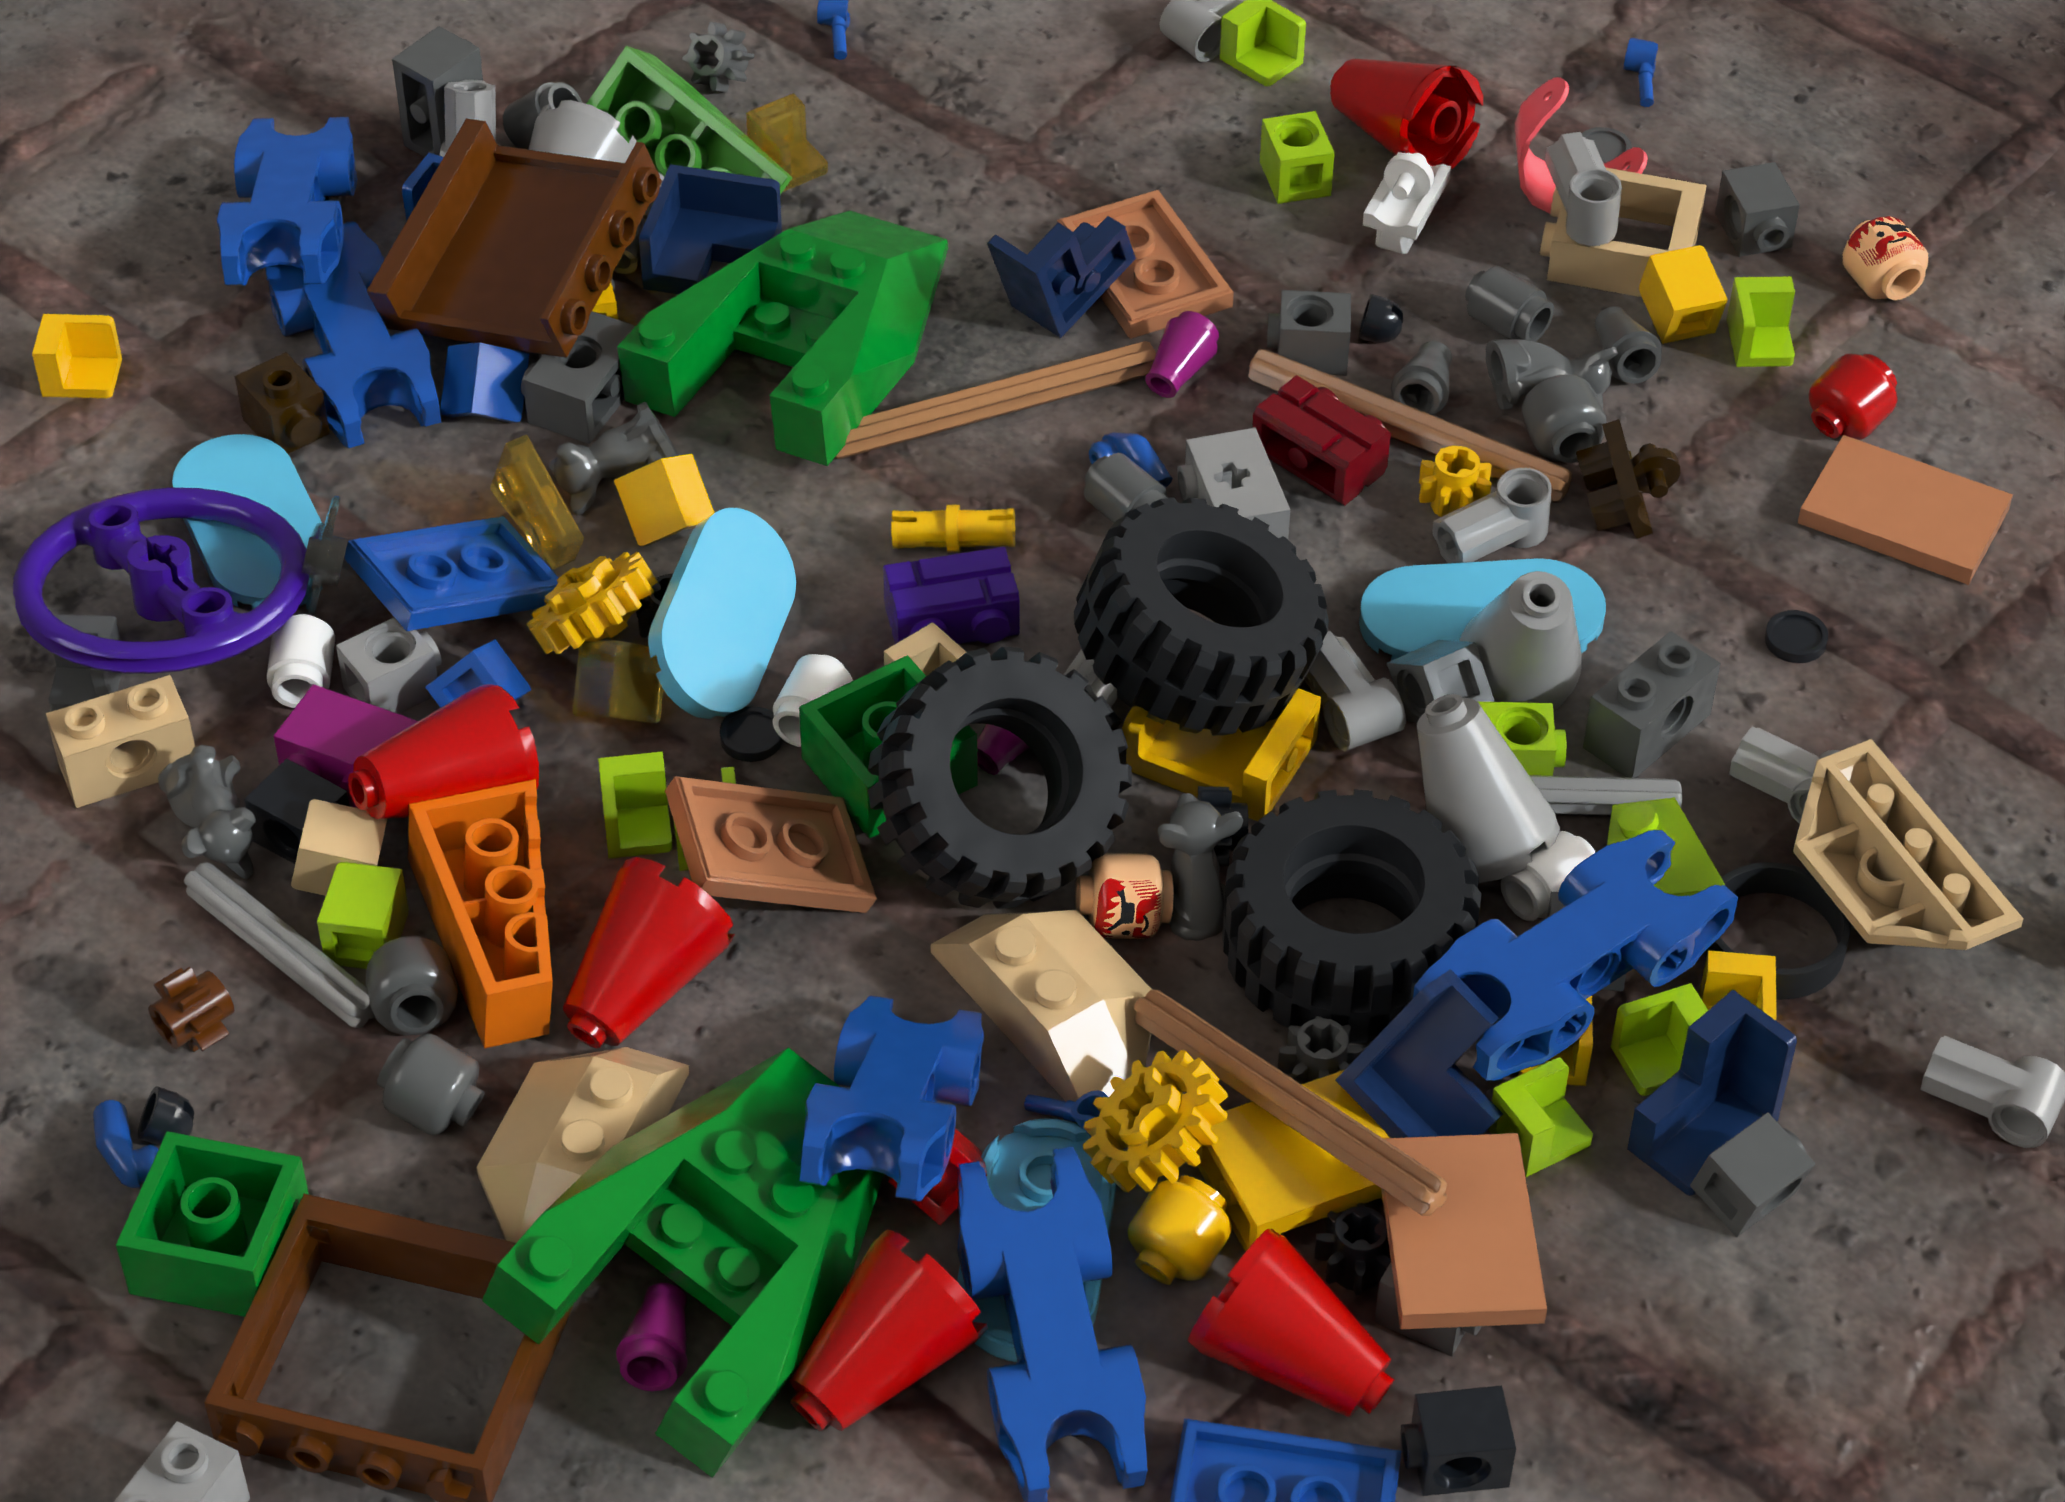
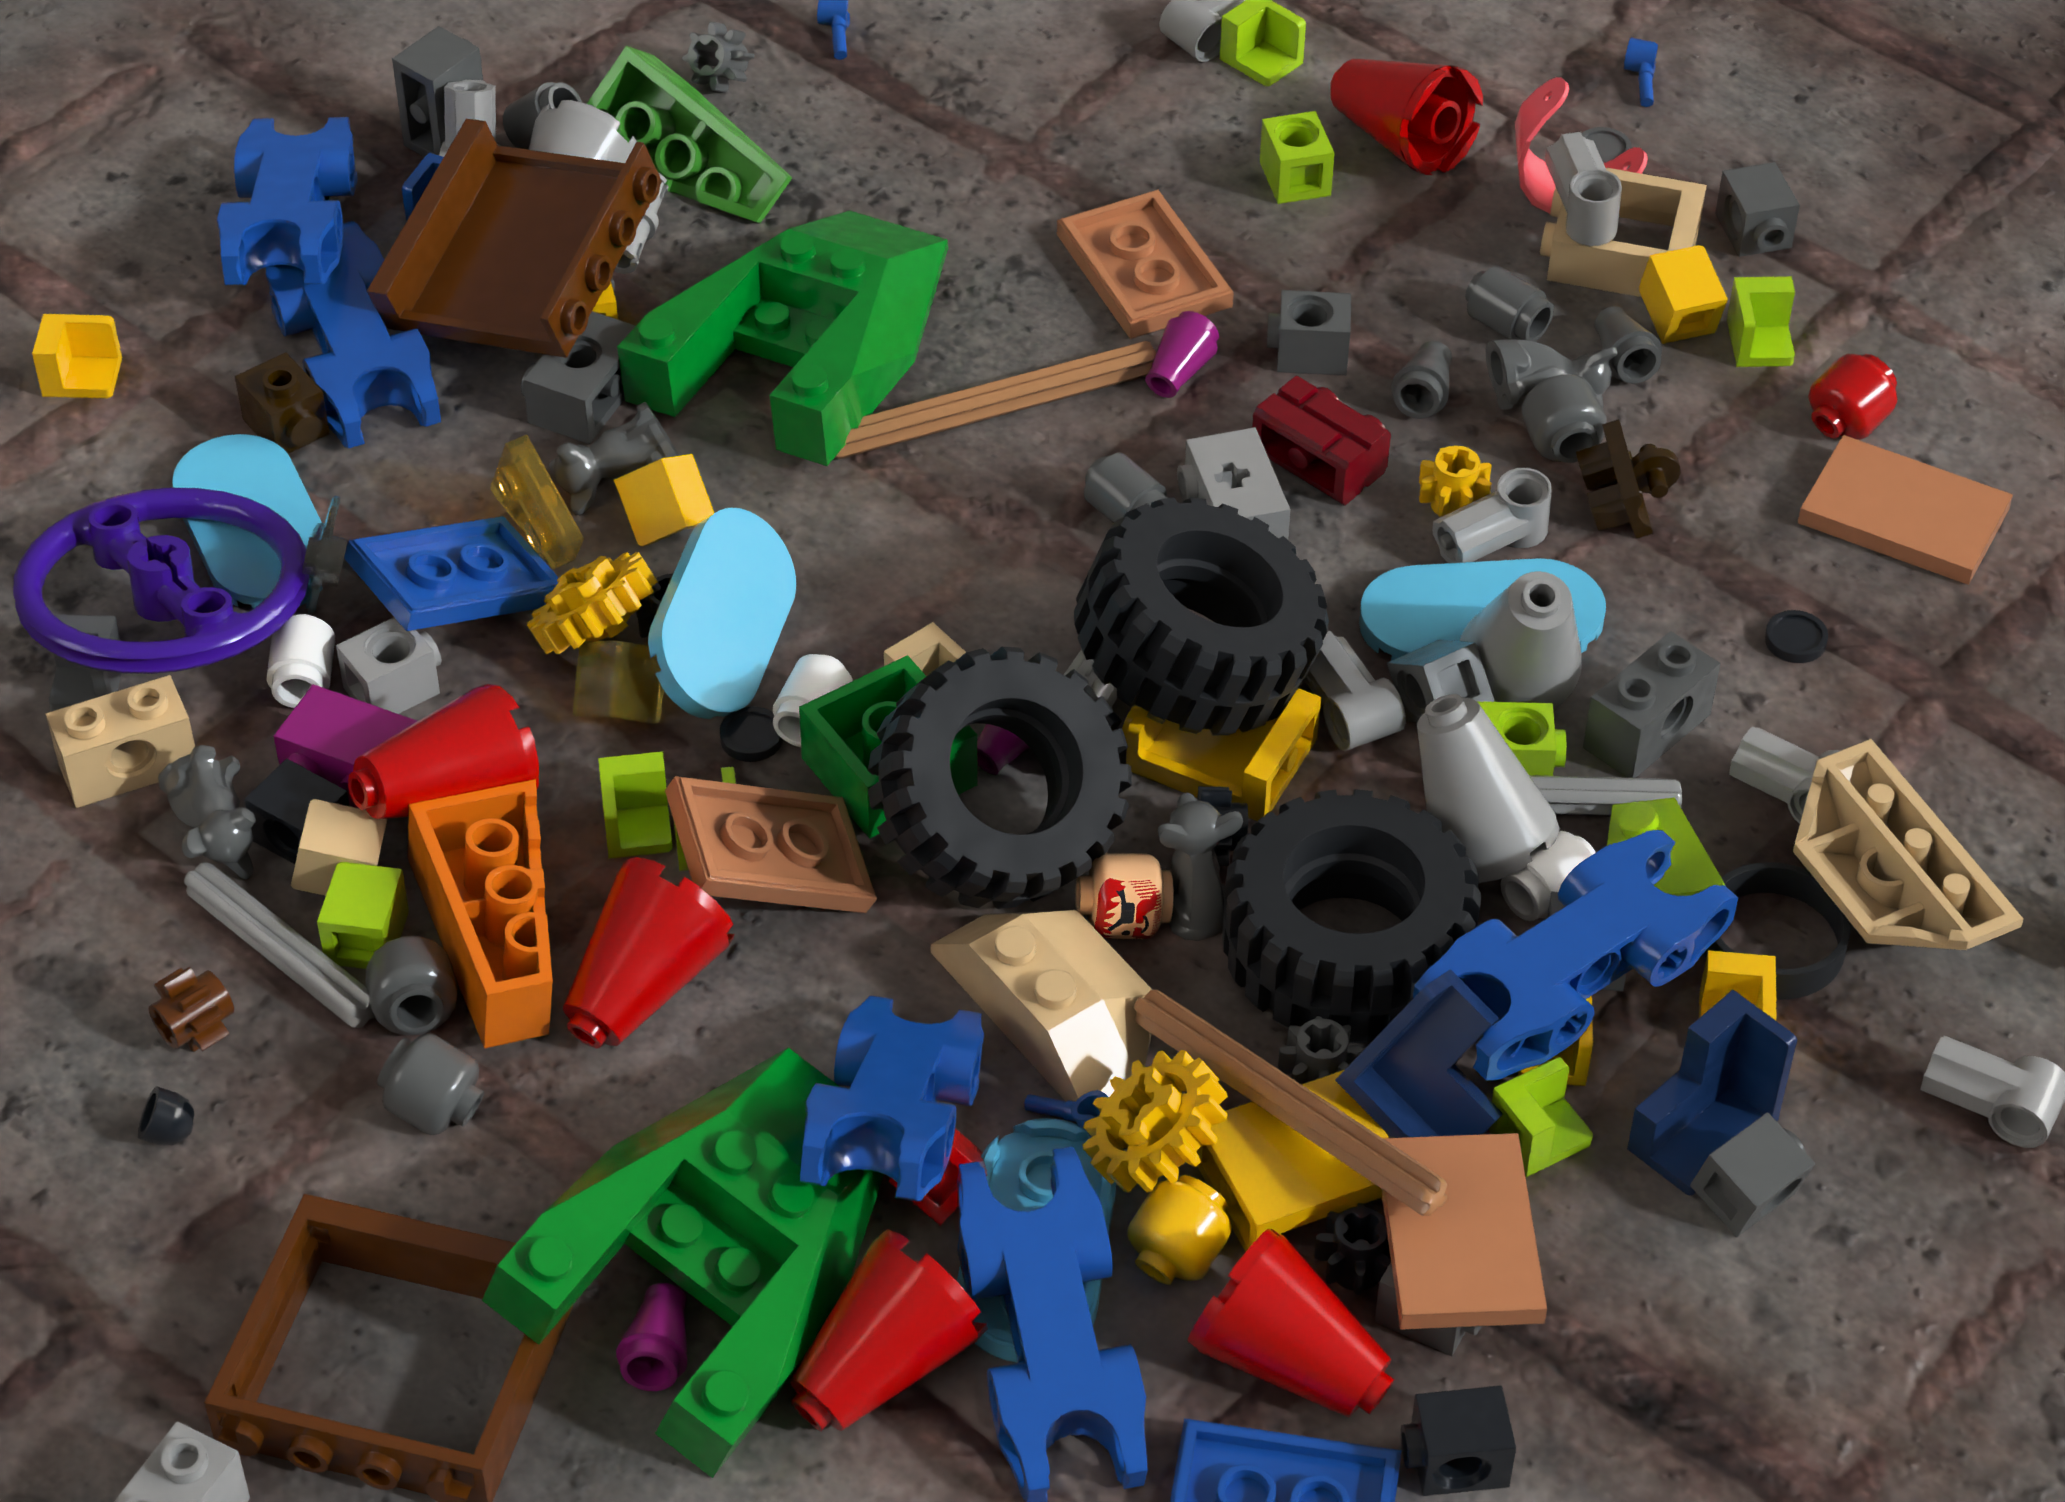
(116, 1147): blue arm -> none
(209, 1222): green brick -> none
(480, 667): blue panel -> none
(484, 382): blue panel -> none
(566, 1122): tan wedge -> none
(704, 220): dark blue panel -> none
(781, 134): clear yellow panel -> none
(953, 528): yellow pin -> none
(962, 593): dark purple brick -> none
(1063, 271): dark blue panel -> none
(1134, 447): blue arm -> none
(1381, 320): black hinge -> none
(1405, 200): white hips -> none
(1407, 422): medium nougat axle -> none
(1653, 1035): lime panel -> none
(1885, 258): light nougat head -> none

